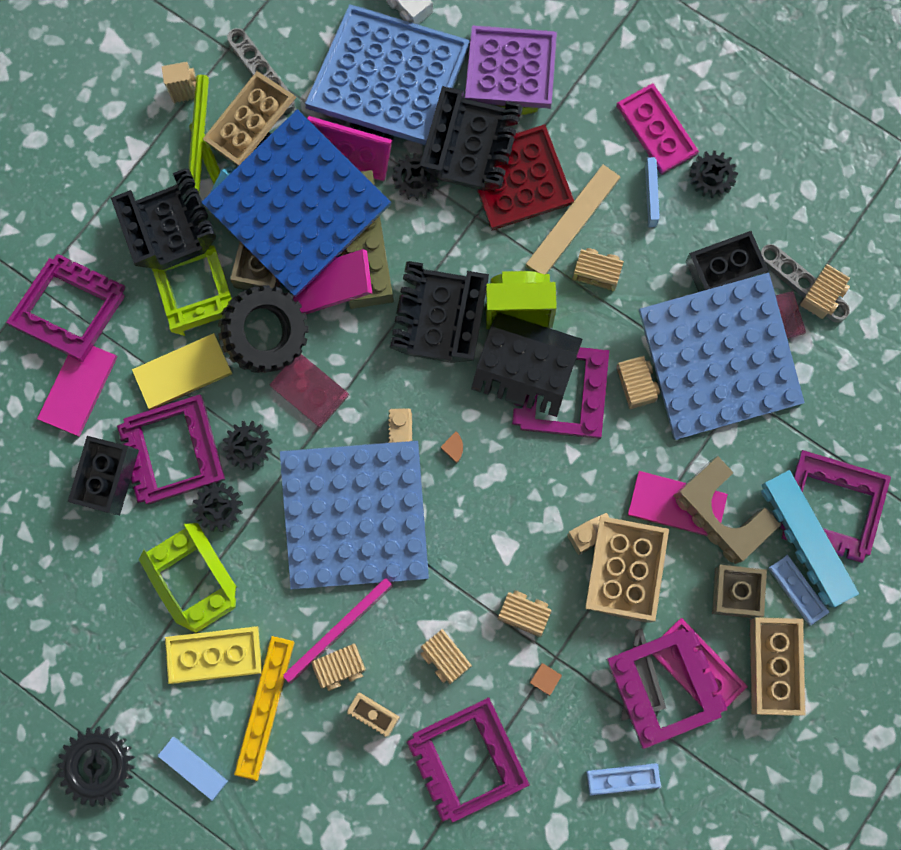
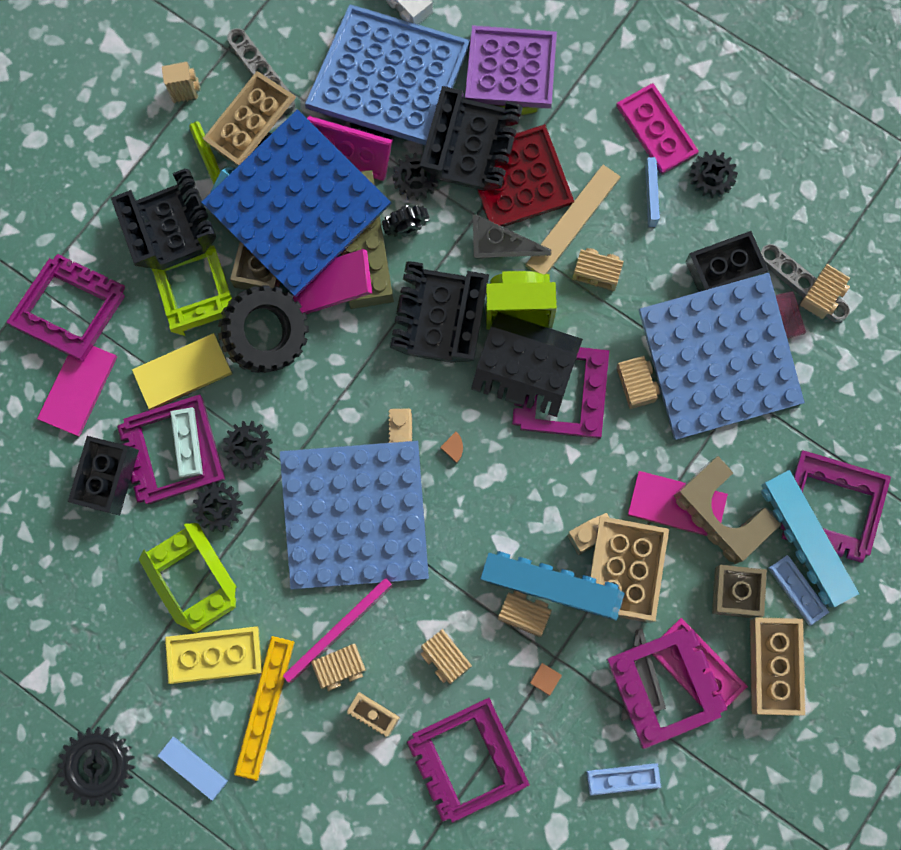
(186, 443): none -> light aqua tile
(198, 128): lime axle -> none
(309, 390): clear pink tile -> none
(405, 221): none -> black gear
(497, 241): none -> dark grey wing
(553, 586): none -> dark azure brick

